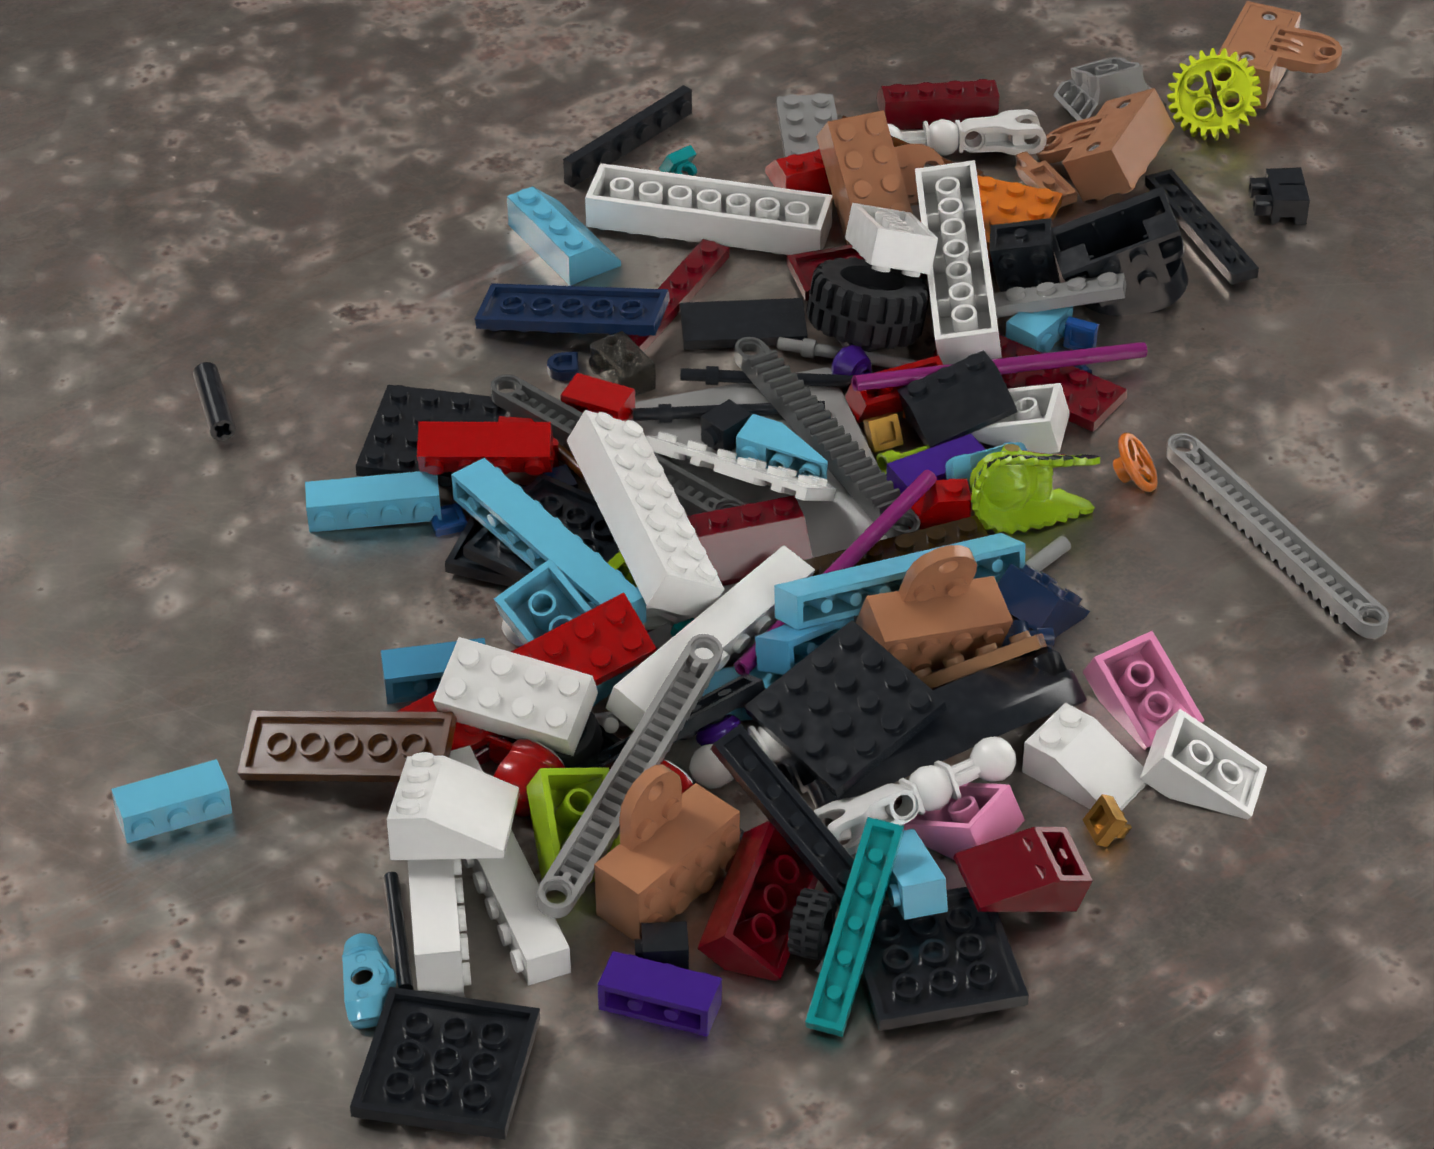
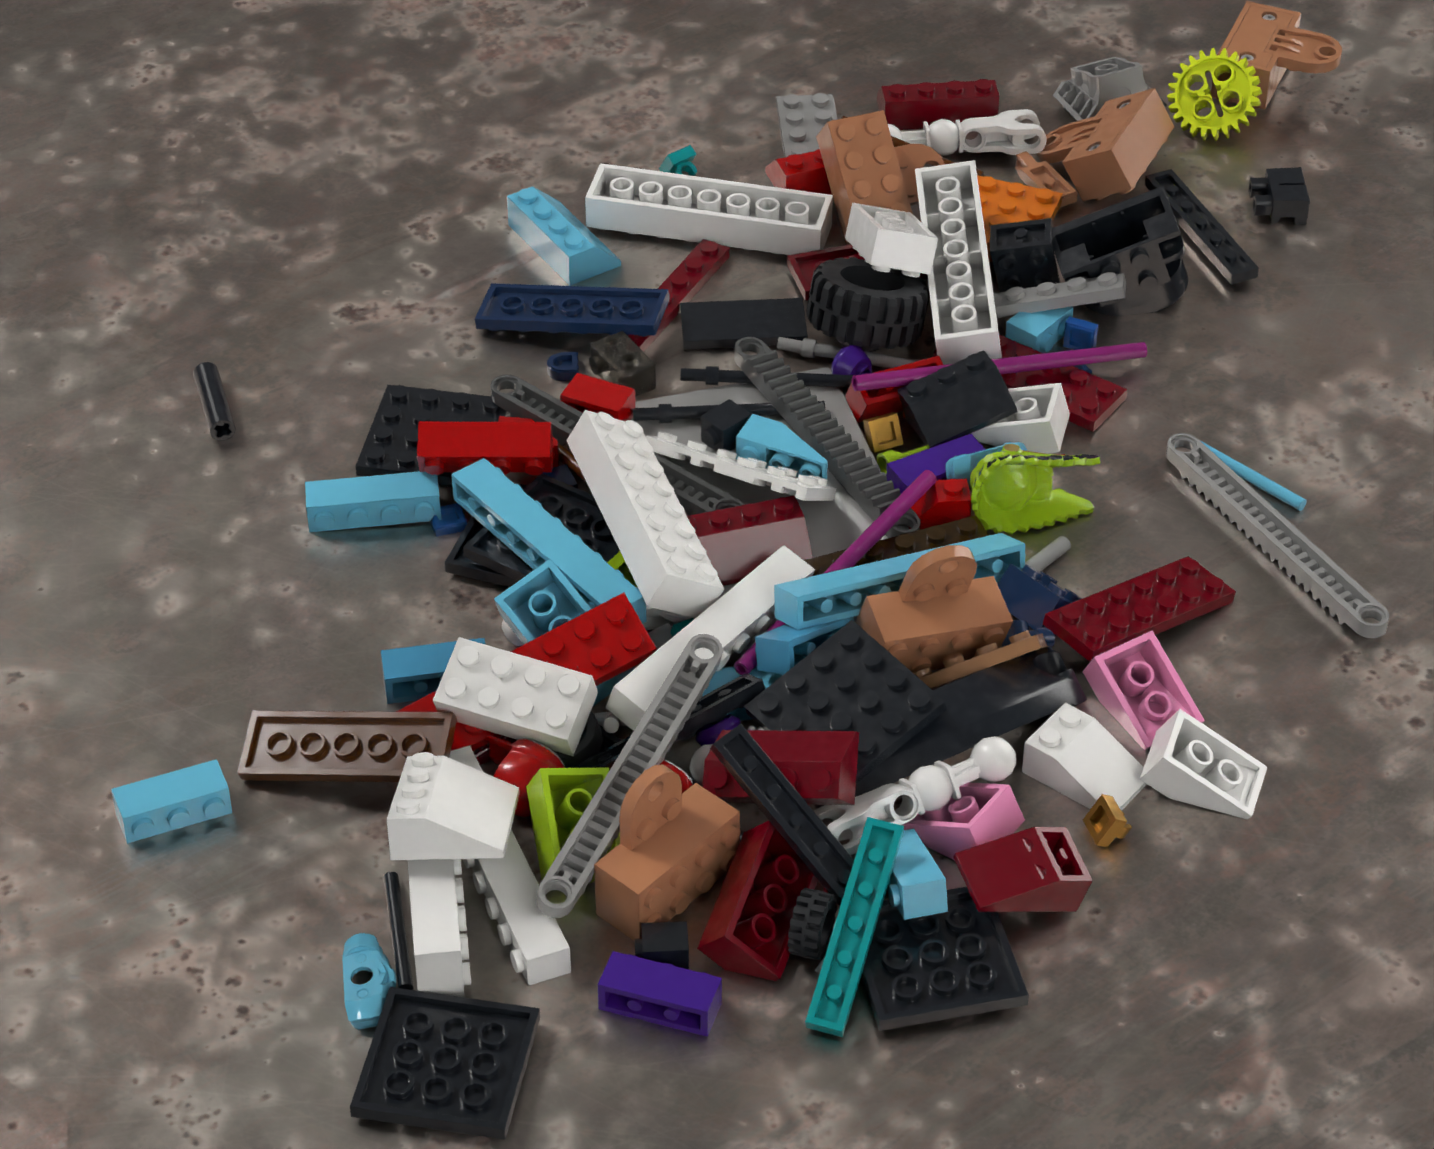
(627, 136): black plate -> none
(814, 762): none -> dark red slope
(1135, 463): orange piece -> none
(1138, 606): none -> dark red plate
(1261, 481): none -> medium azure bar

